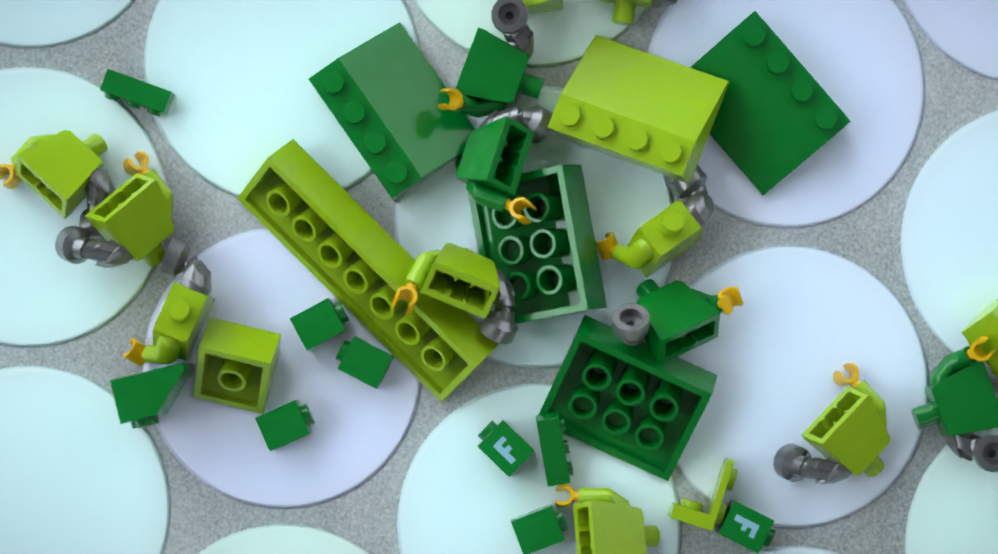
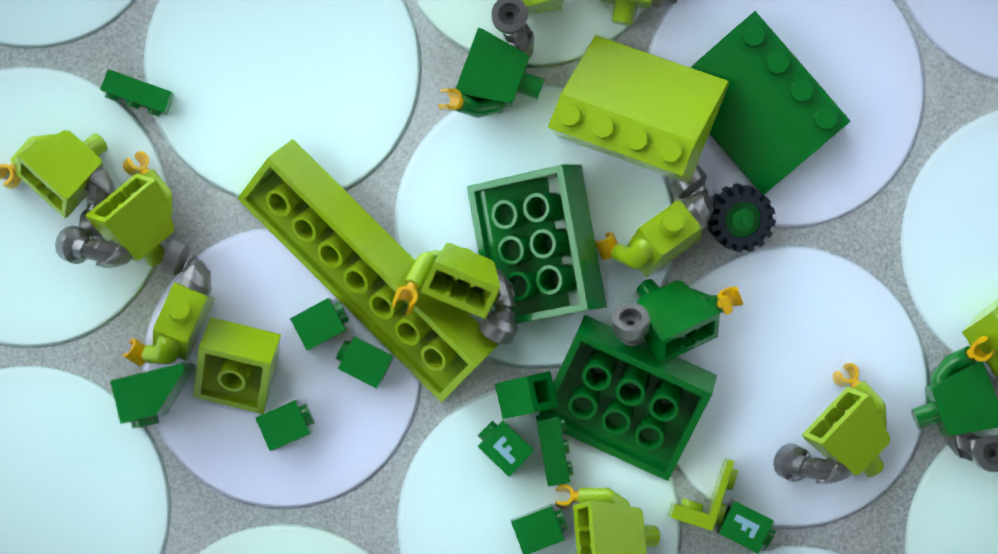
(390, 110): green slope -> none
(497, 157): green torso -> none
(526, 395): none -> green brick
(741, 218): none -> black wheel

